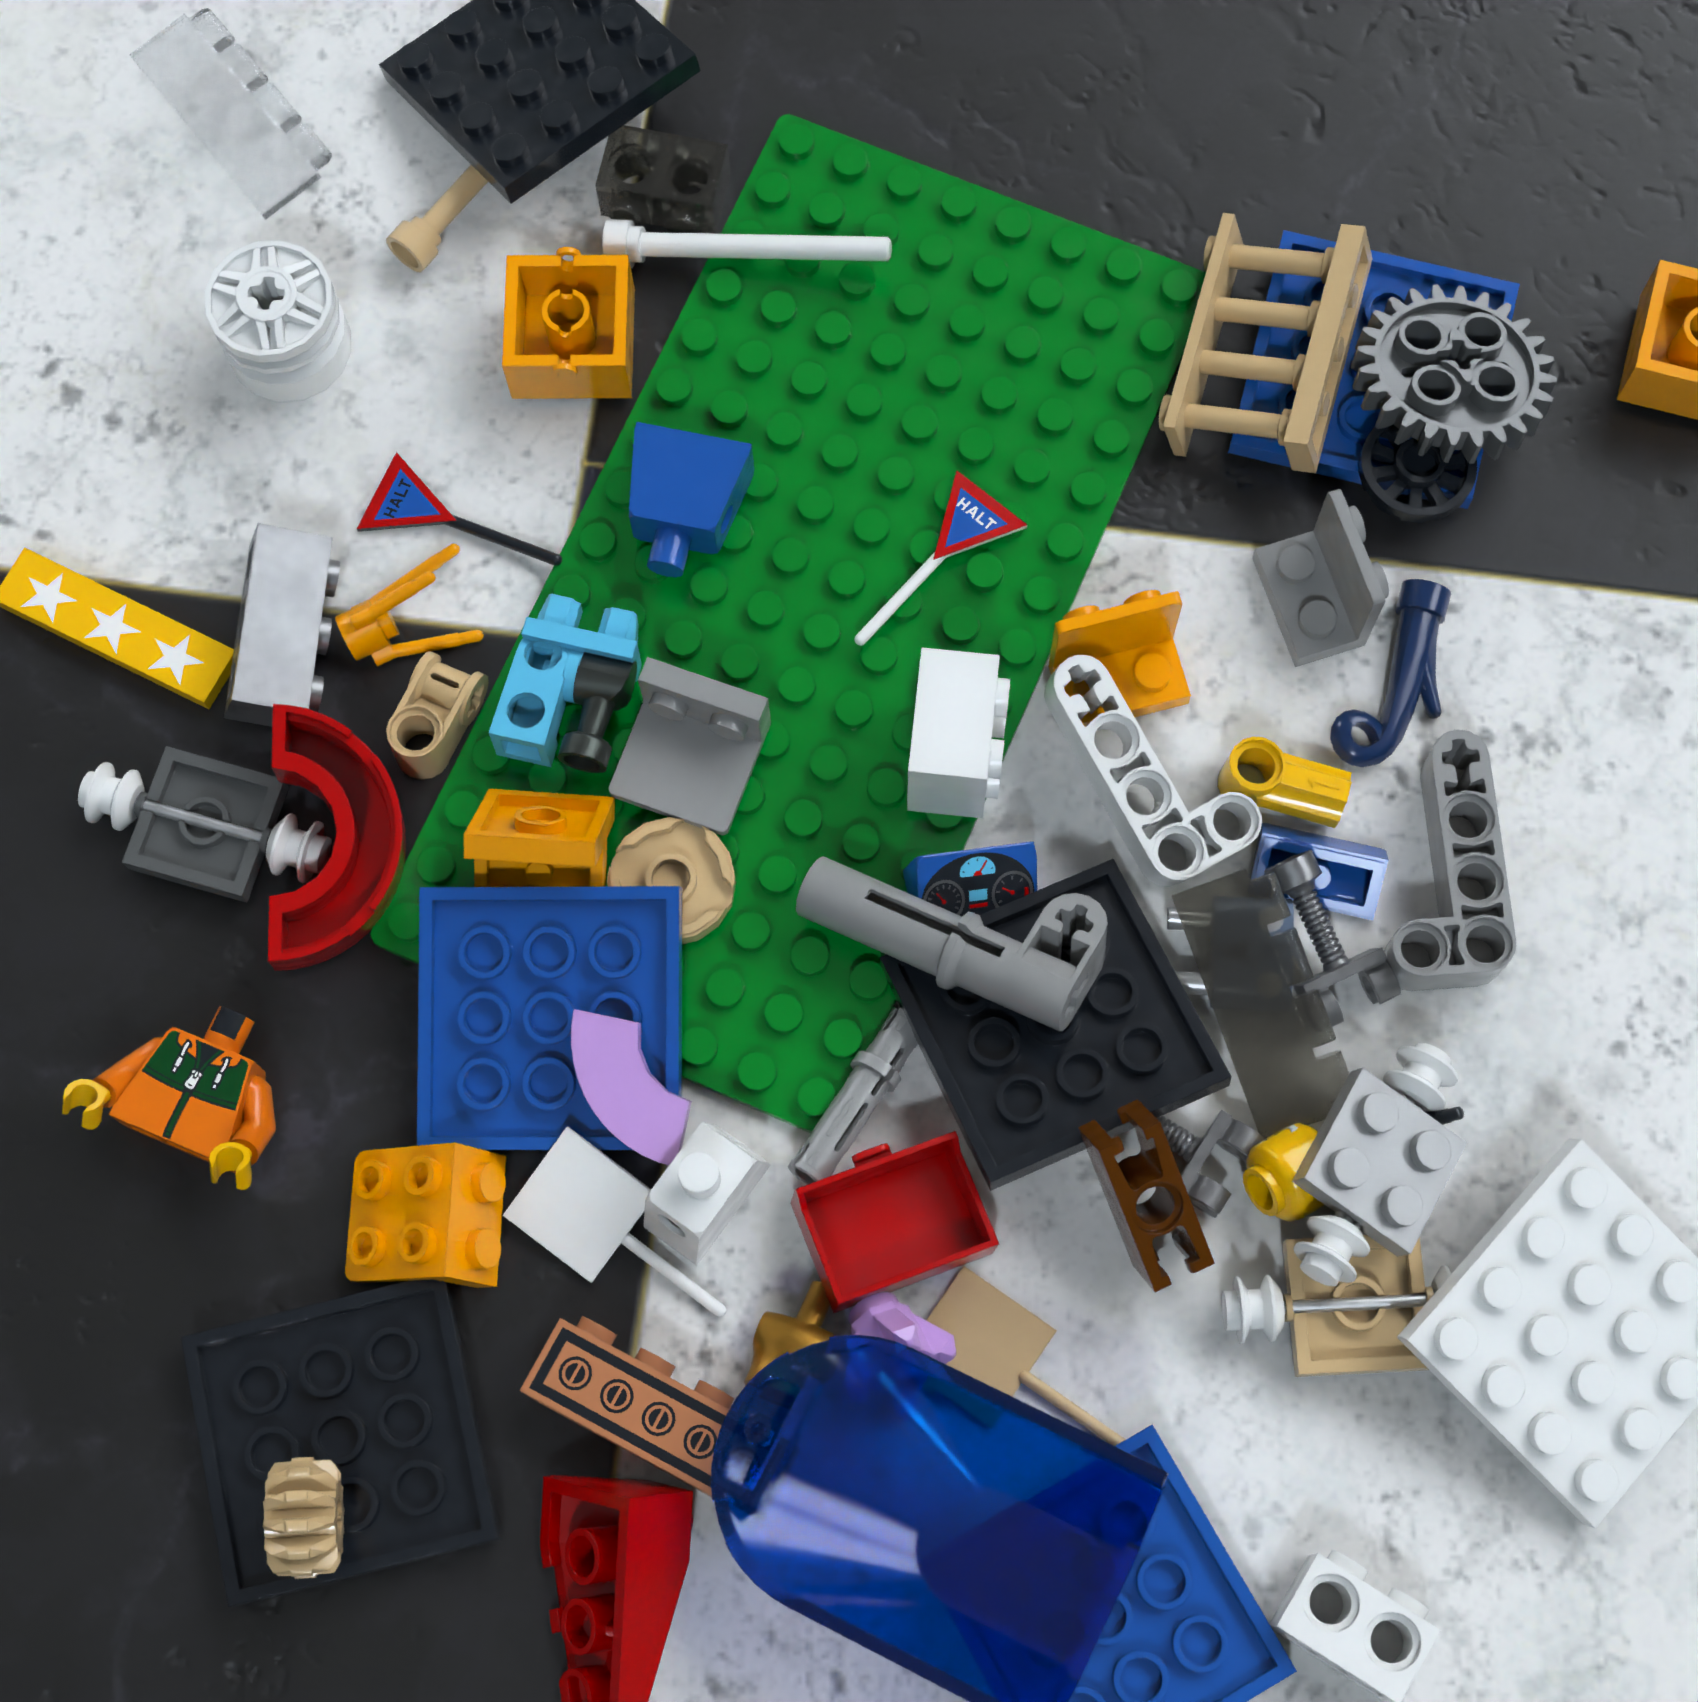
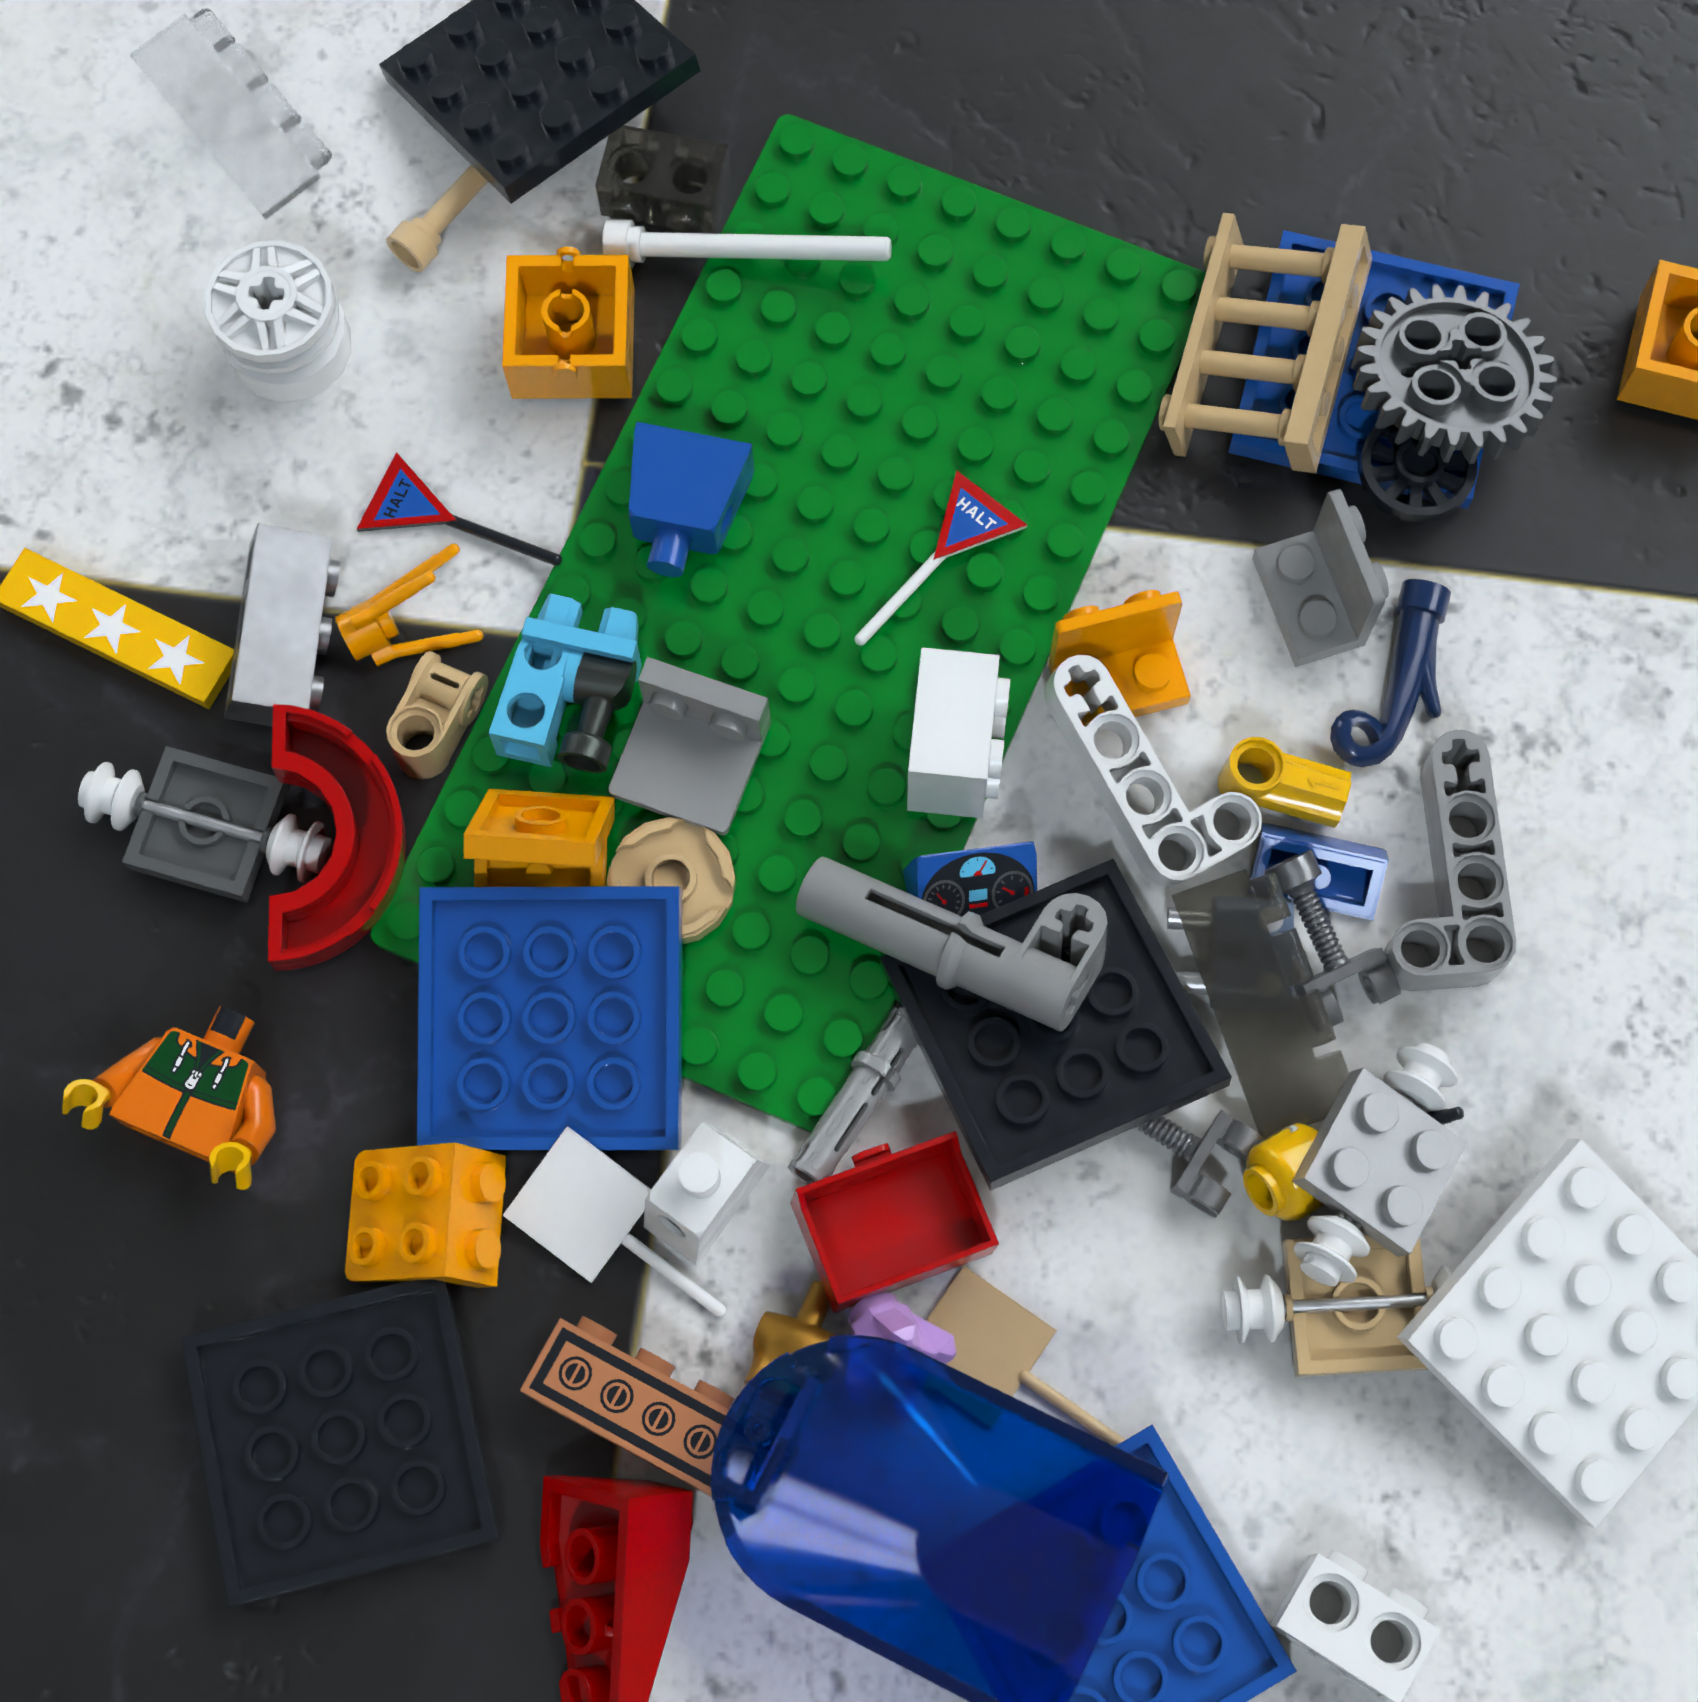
(303, 1518): tan gear -> none
(623, 1089): lavender tile -> none
(1163, 1212): reddish brown piece -> none

